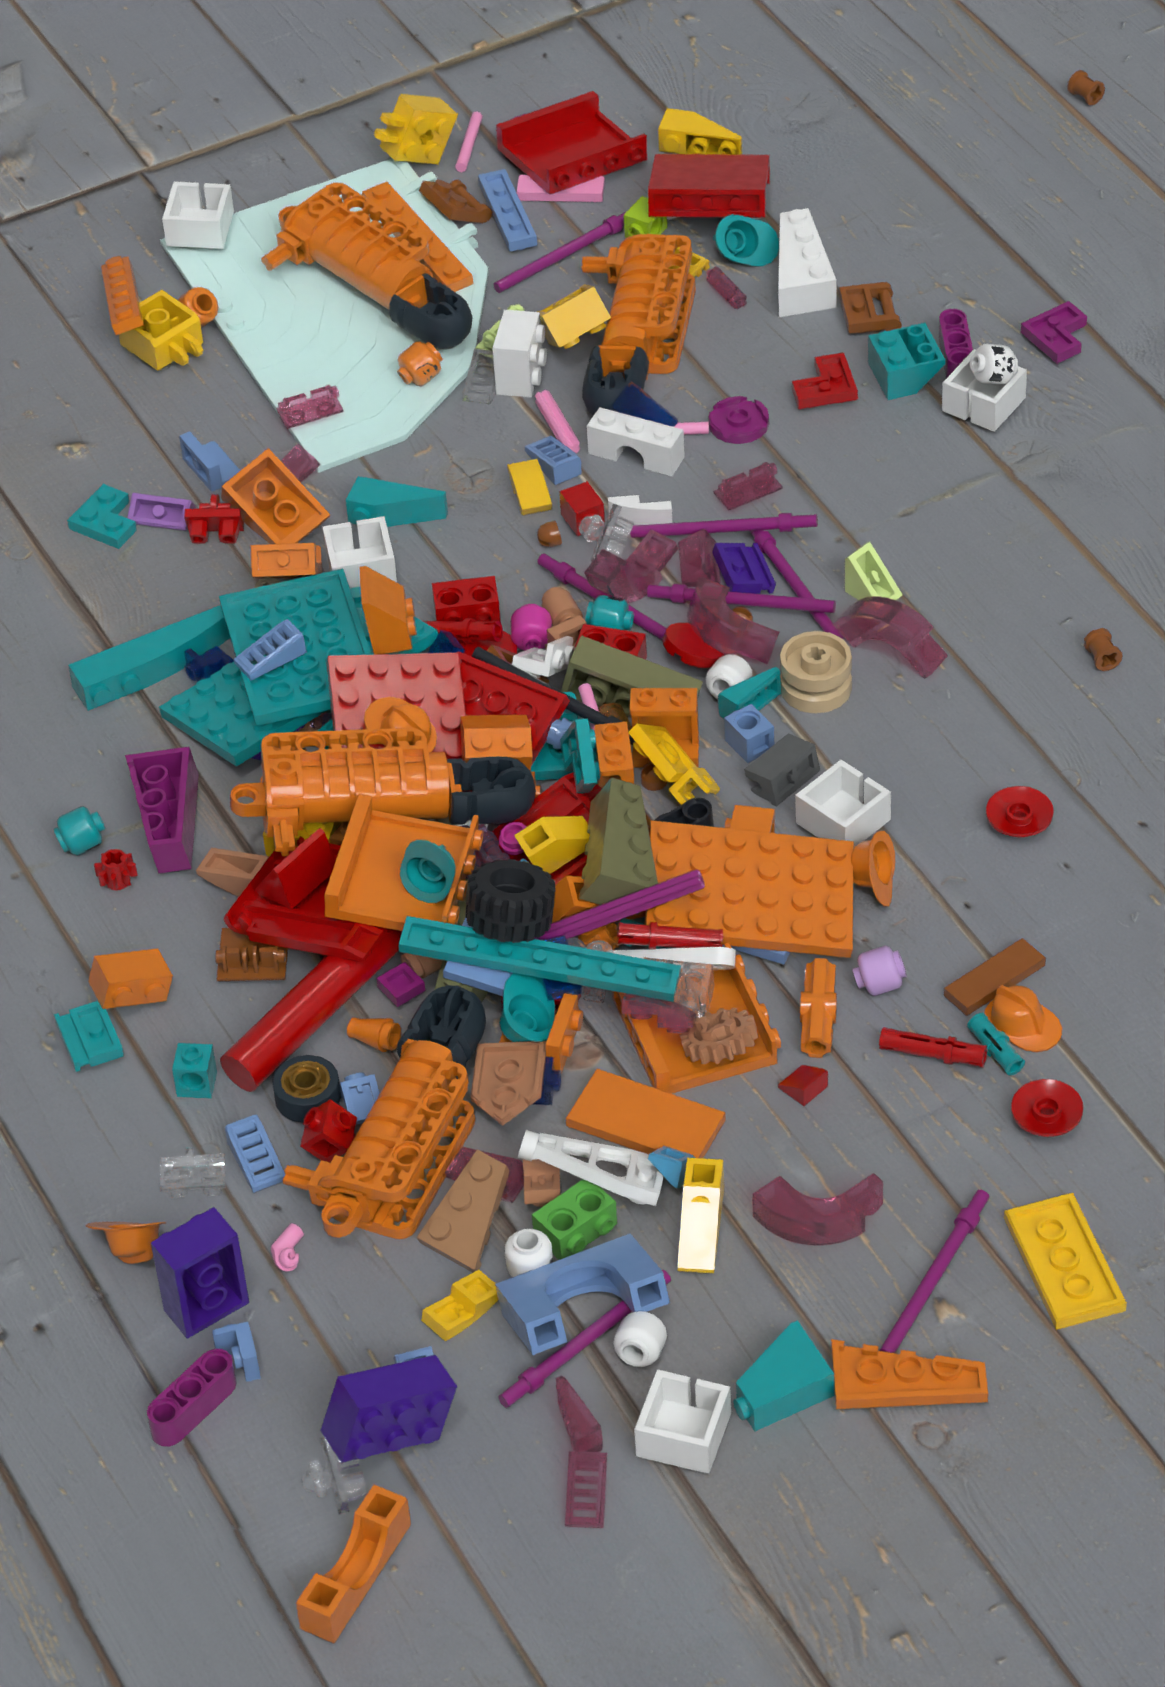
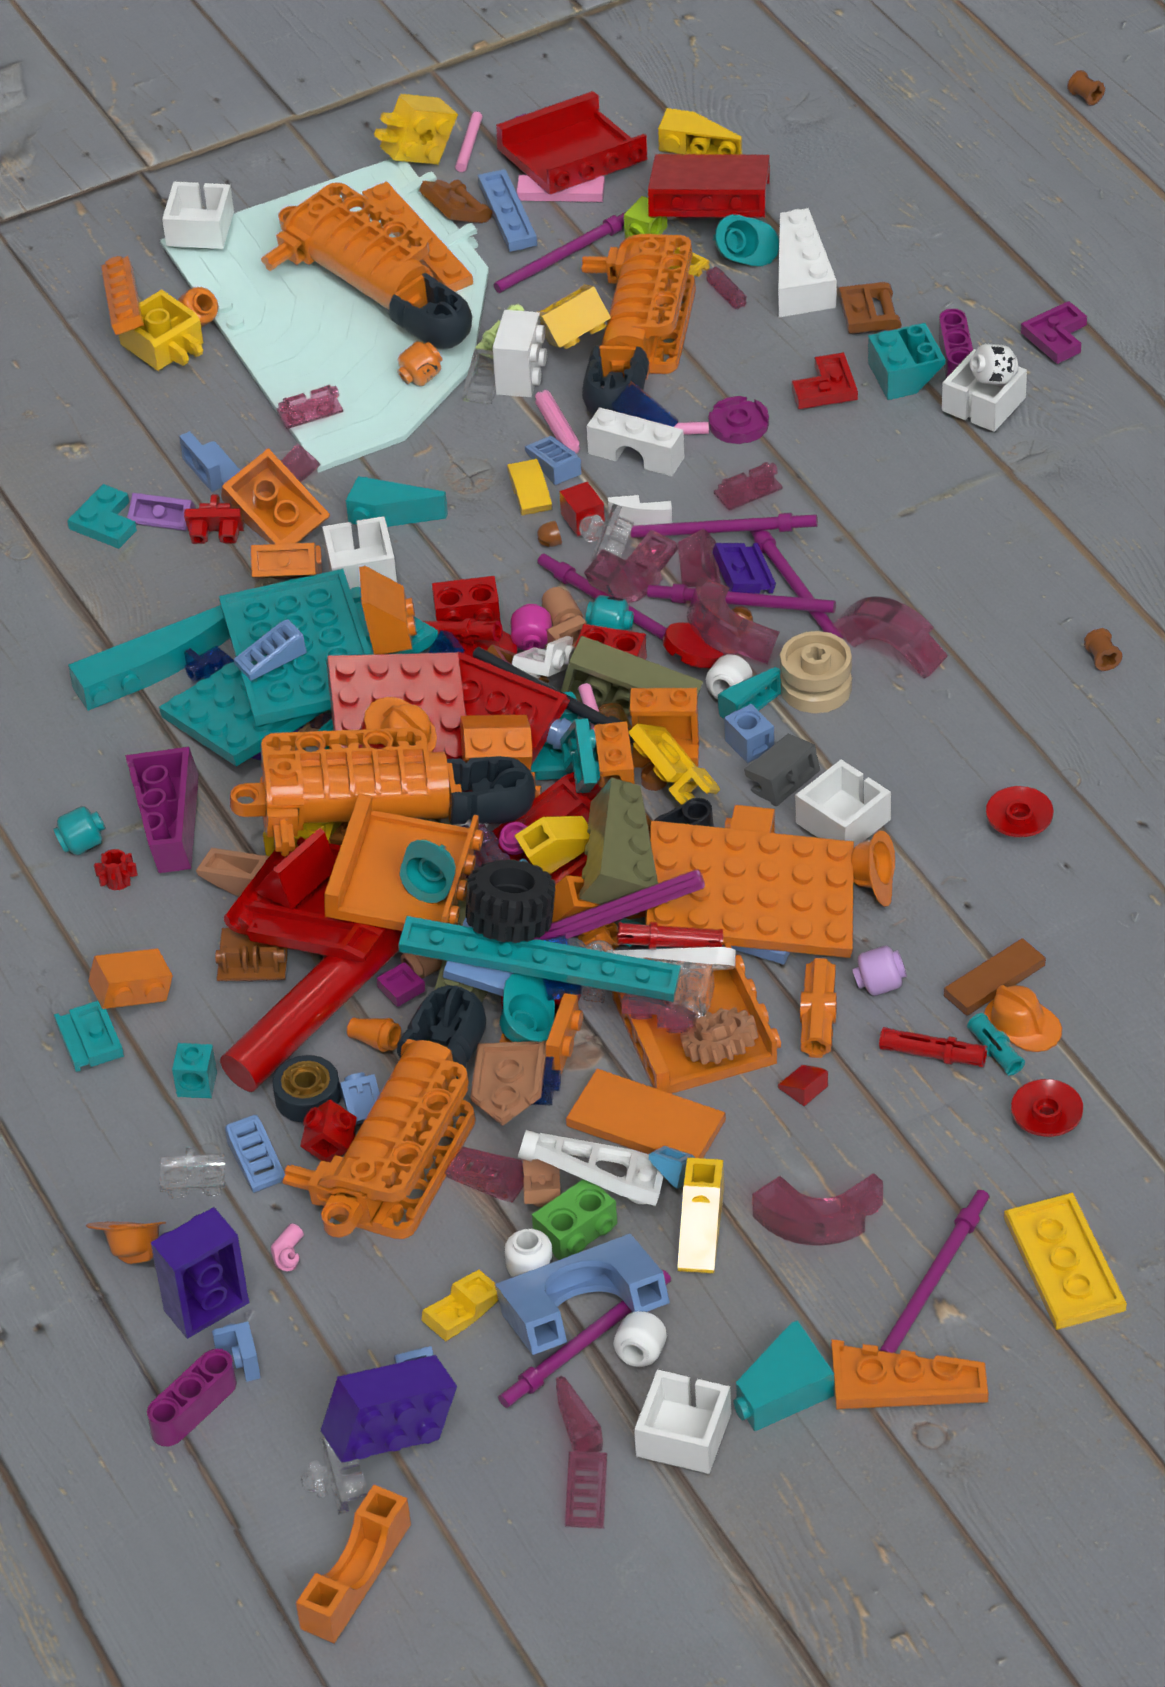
(465, 1214): medium nougat wing -> none
(868, 575): yellowish green slope -> none

